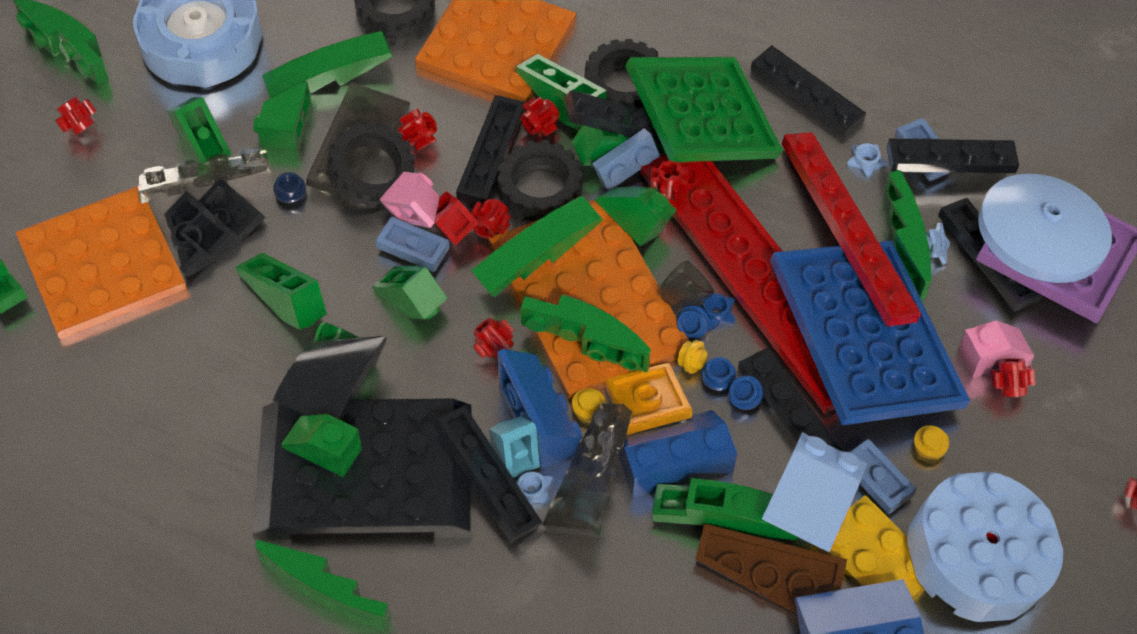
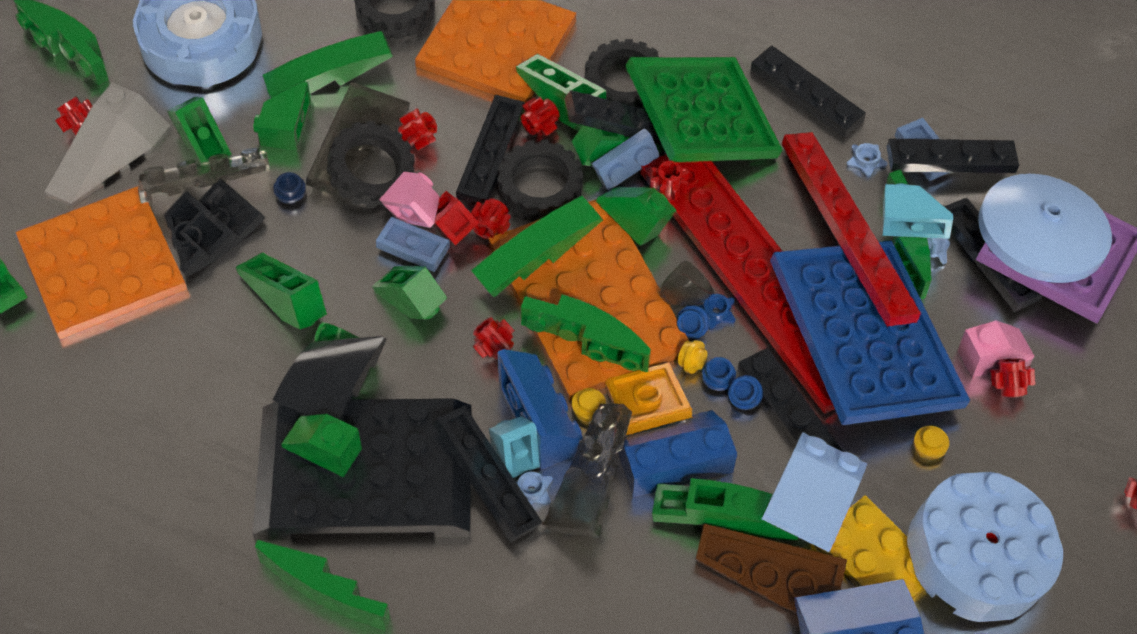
(110, 138): none -> light grey wedge
(882, 478): medium blue plate -> none
(914, 213): none -> medium azure slope

